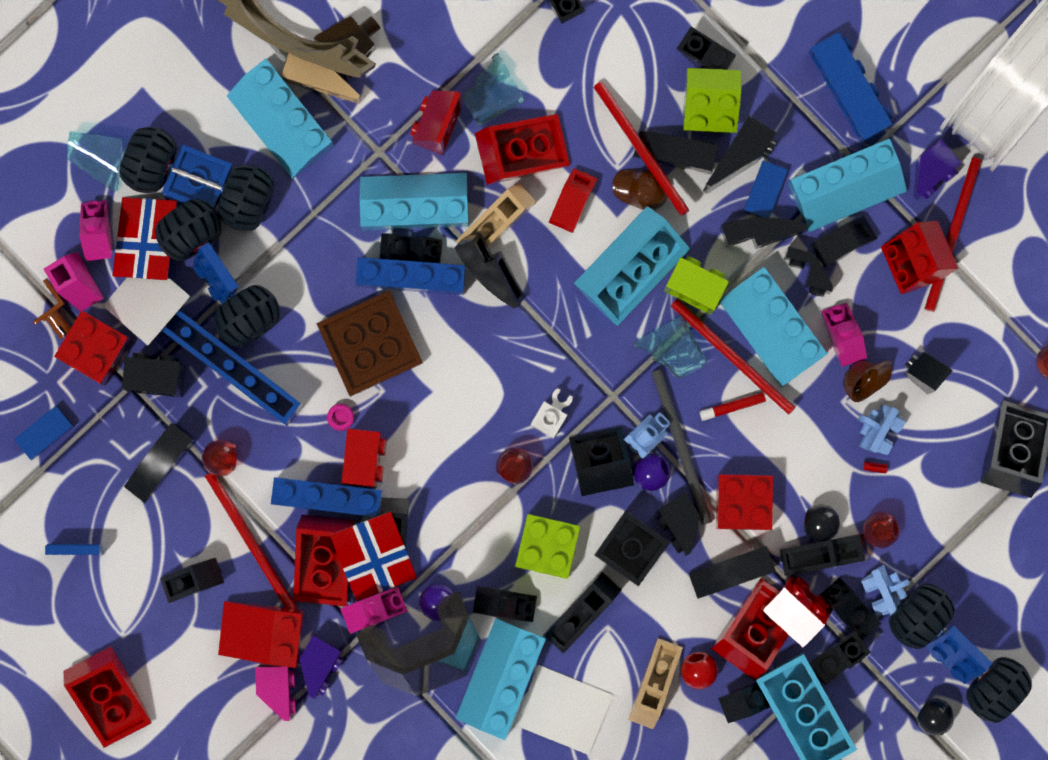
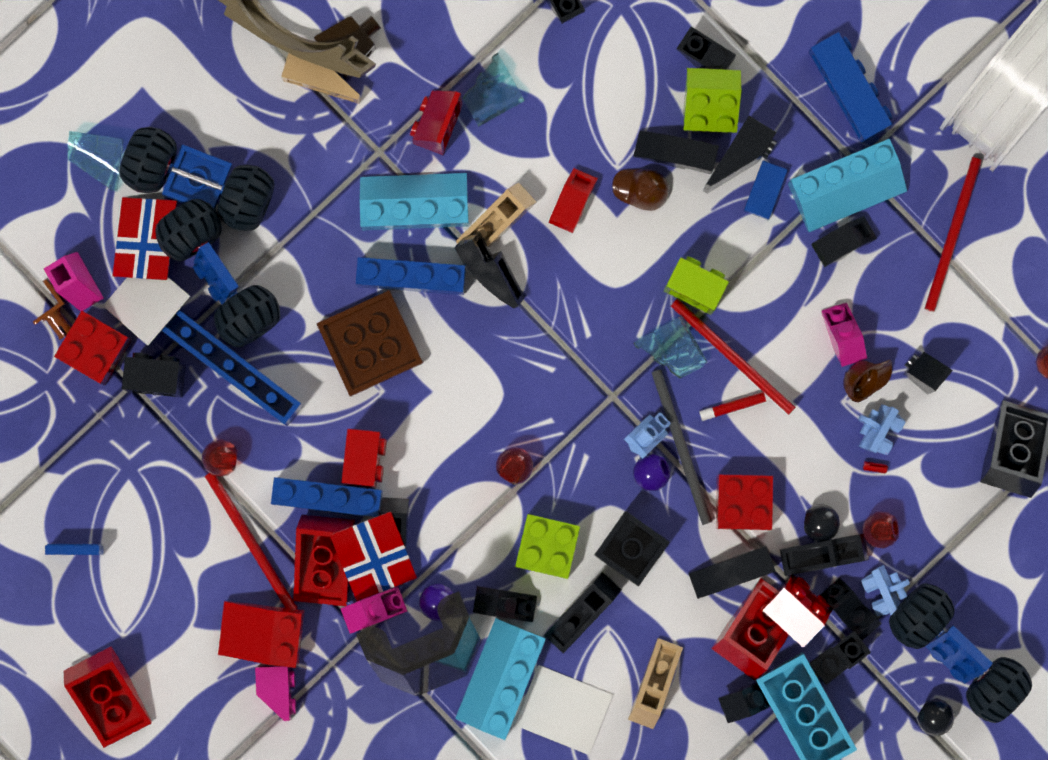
(43, 433): blue tile -> none
(95, 230): dark pink slope -> none
(158, 462): black slope -> none
(192, 580): black slope -> none
(279, 119): medium azure slope -> none
(317, 663): dark purple slope -> none
(340, 417): dark pink tile -> none
(410, 248): black slope -> none
(521, 148): red slope -> none
(550, 417): white brick -> none
(601, 461): black slope -> none
(632, 265): medium azure slope -> none
(641, 148): red piece -> none
(682, 521): black slope -> none
(699, 670): red piece -> none
(761, 231): black slope -> none
(772, 327): medium azure slope -> none
(816, 278): black slope -> none
(919, 256): red slope -> none
(932, 167): dark purple slope -> none

